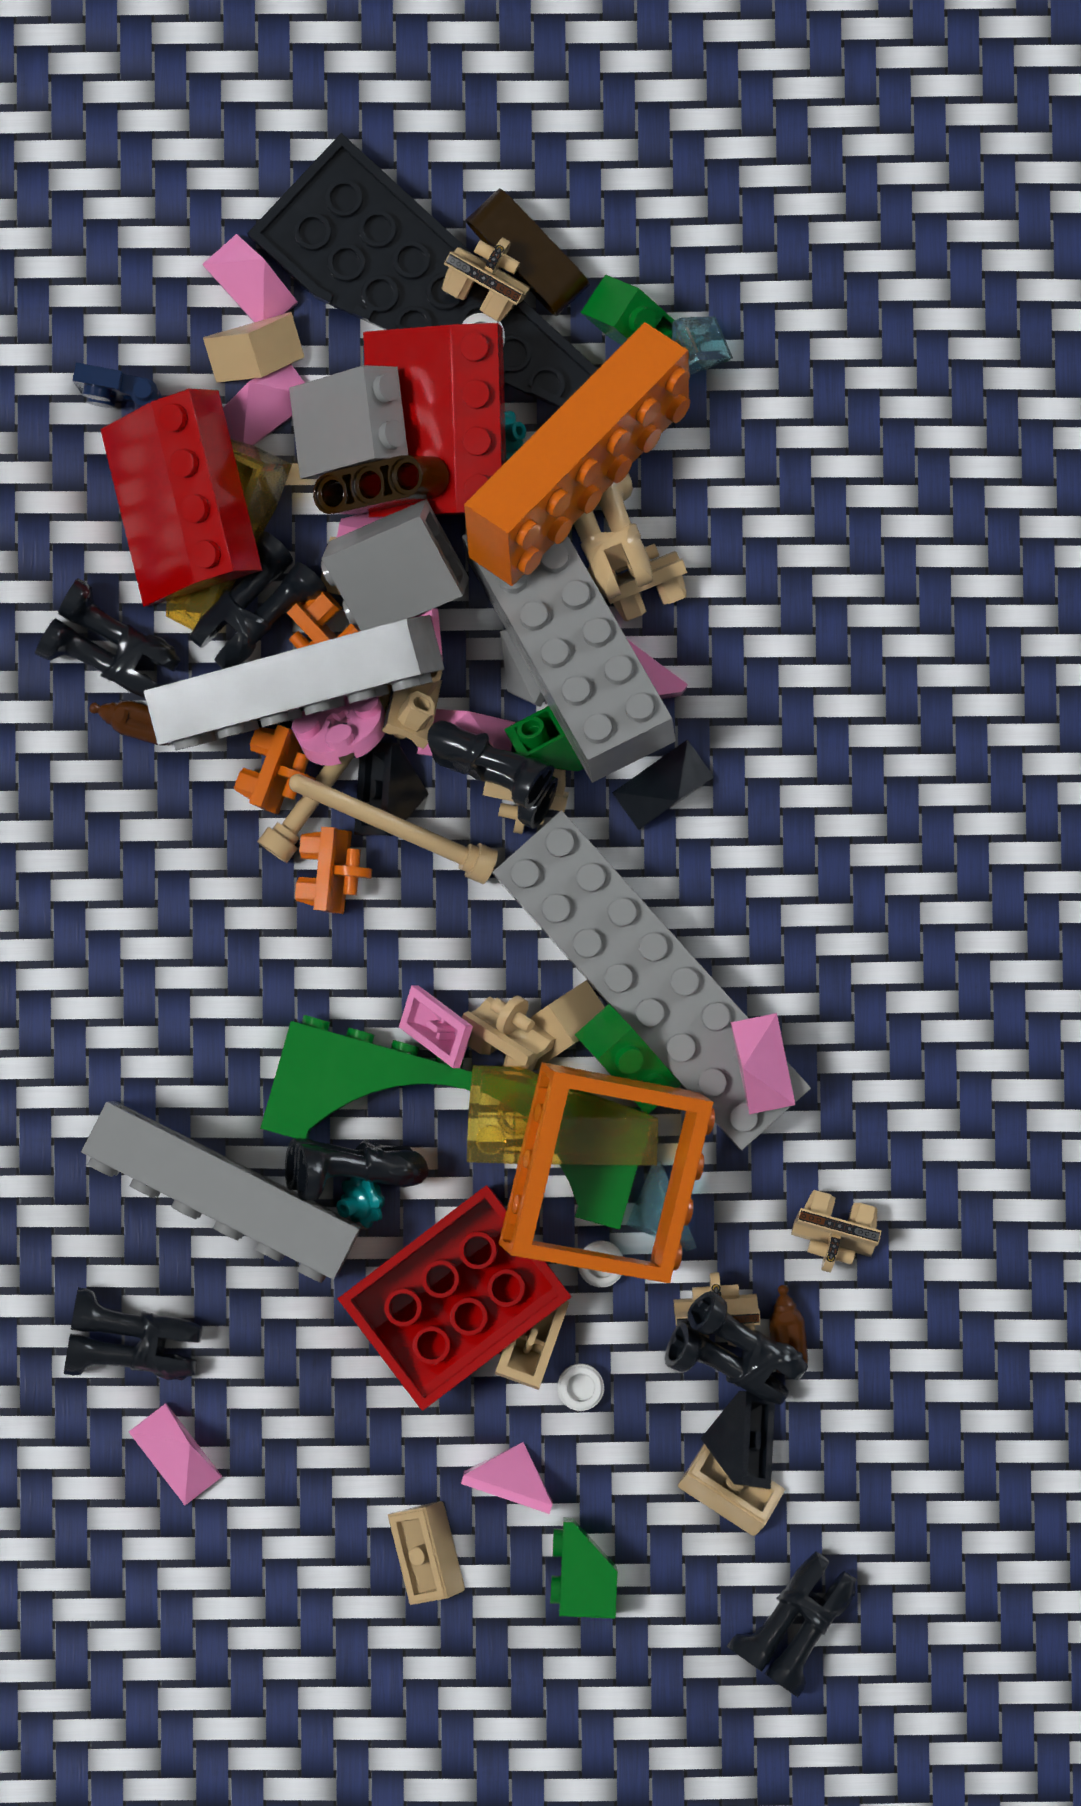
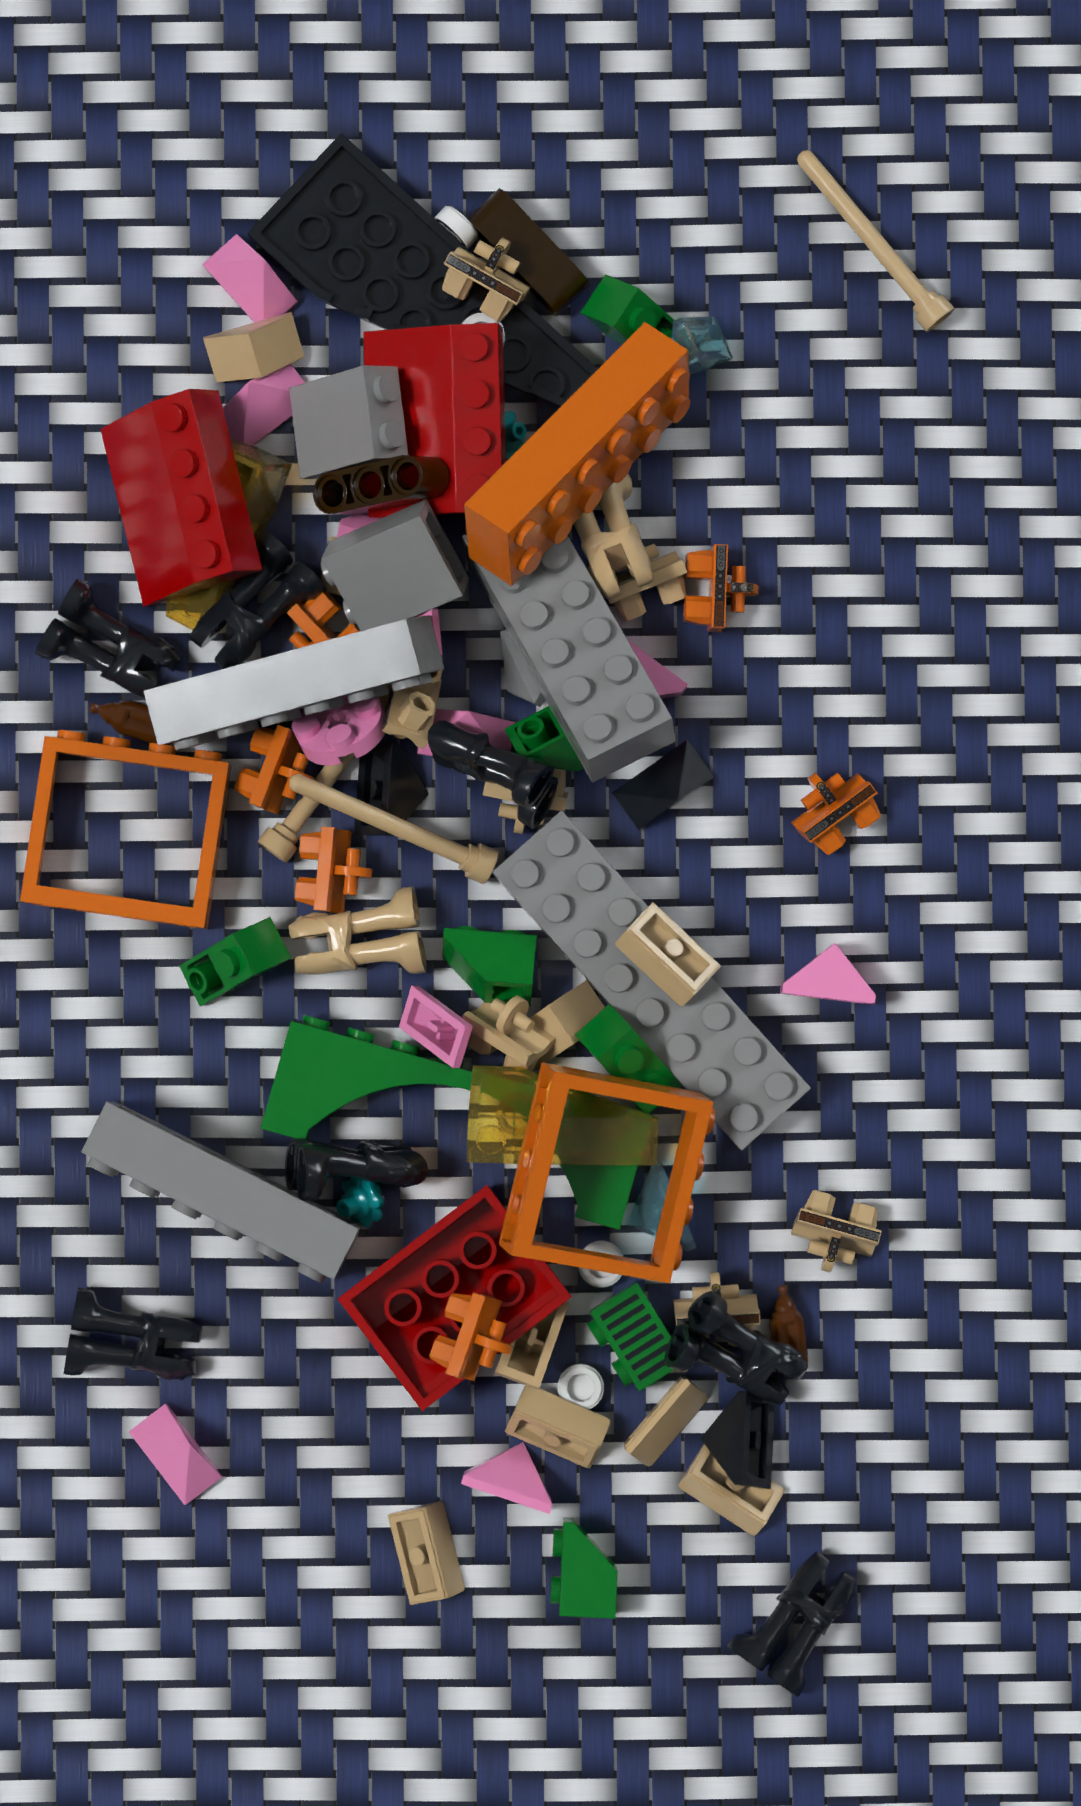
(108, 386): dark blue plate -> none
(119, 751): none -> orange window
(235, 961): none -> green slope
(342, 955): none -> tan piece
(457, 225): none -> white tile
(477, 1339): none -> orange hips
(492, 962): none -> green slope
(558, 1426): none -> tan slope
(634, 1334): none -> green brick
(665, 1421): none -> tan slope
(667, 955): none -> tan slope
(711, 609): none -> orange hips
(762, 1063): bright pink slope -> none
(829, 978): none -> bright pink slope
(830, 804): none -> orange hips
(929, 306): none -> tan piece

